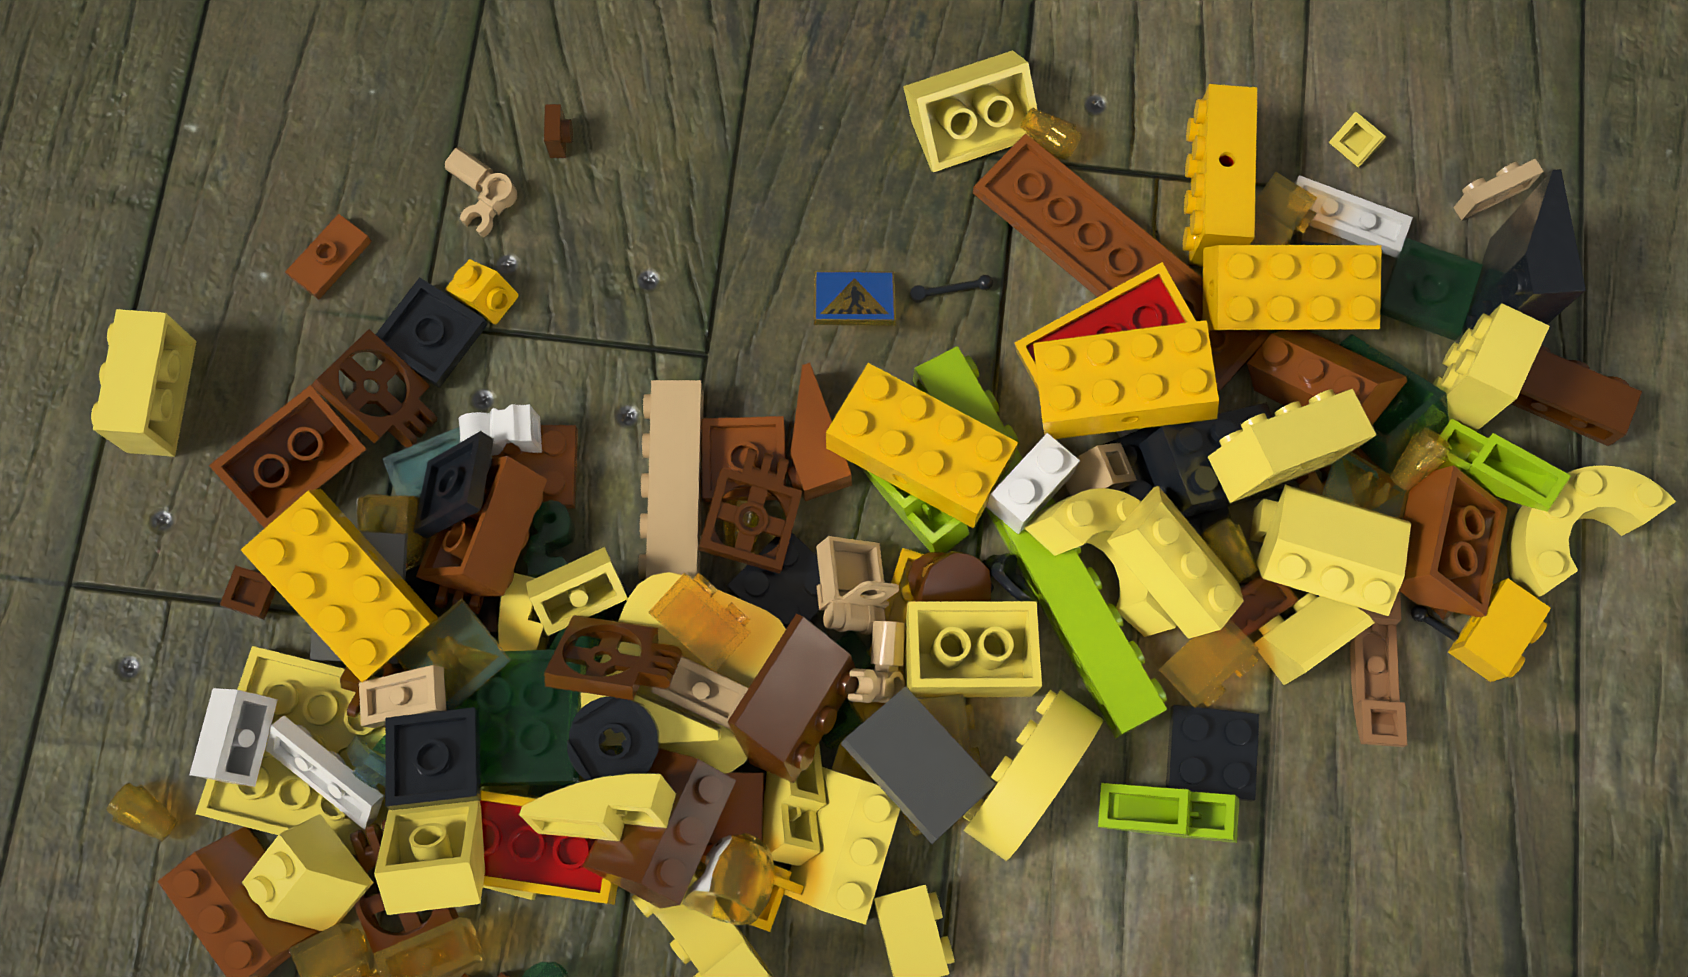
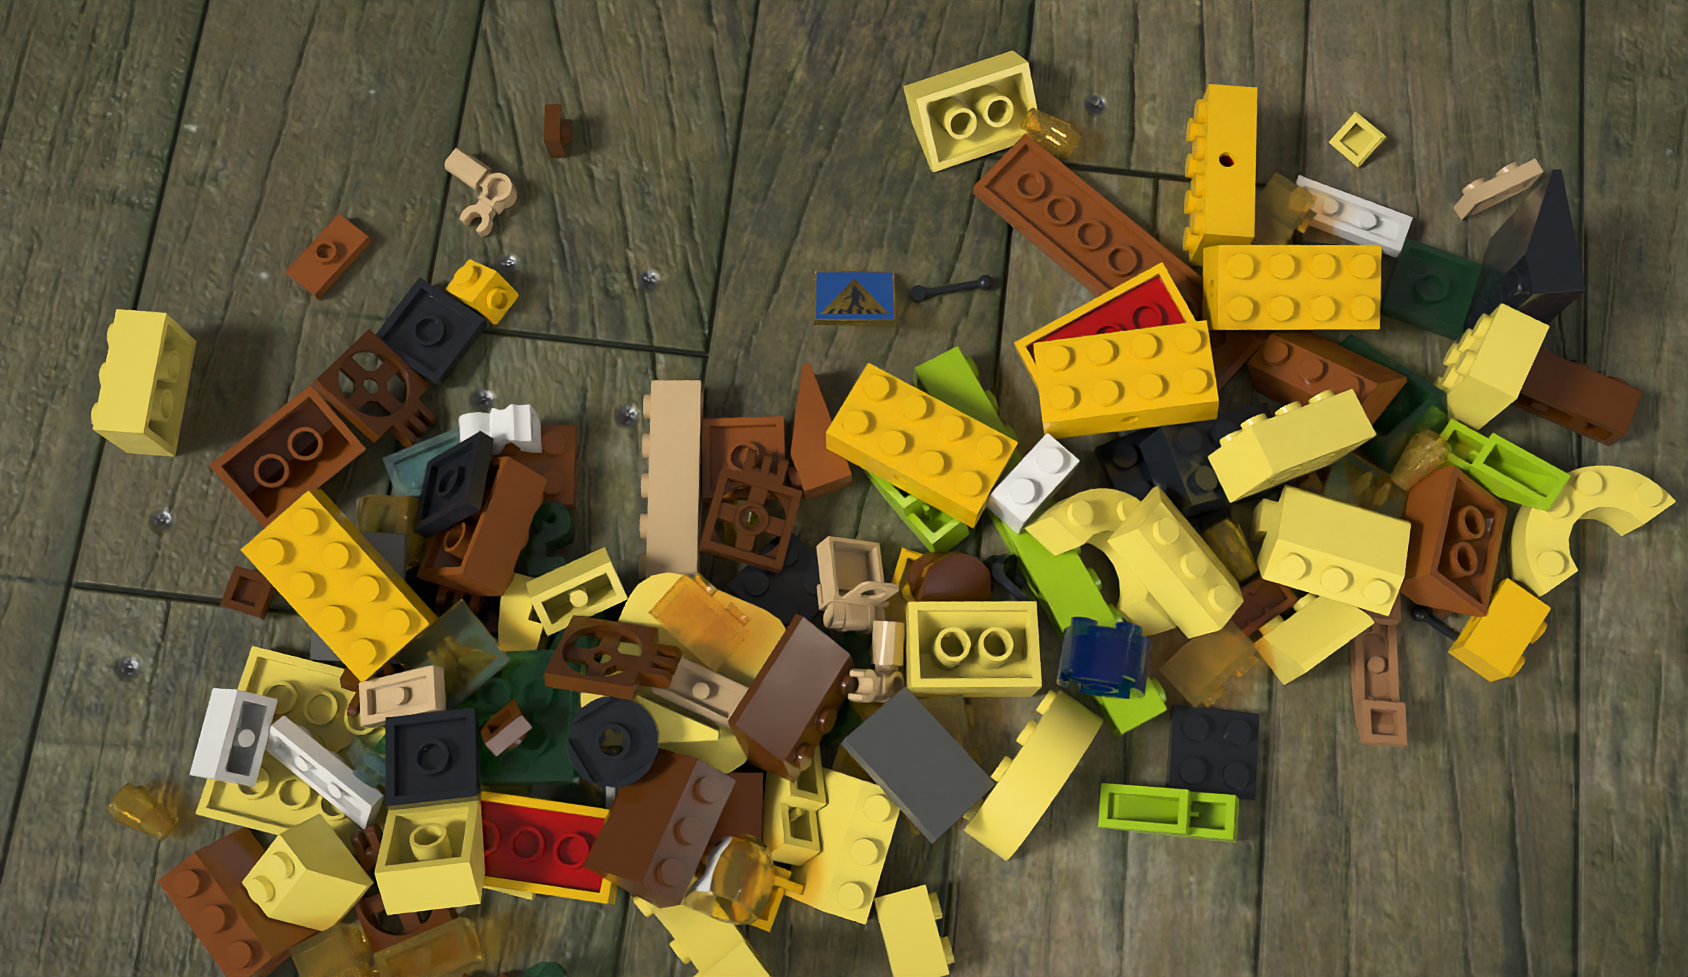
(506, 728): none -> reddish brown plate
(602, 807): light yellow slope -> none
(1101, 468): tan brick -> none
(1104, 658): none -> clear blue brick

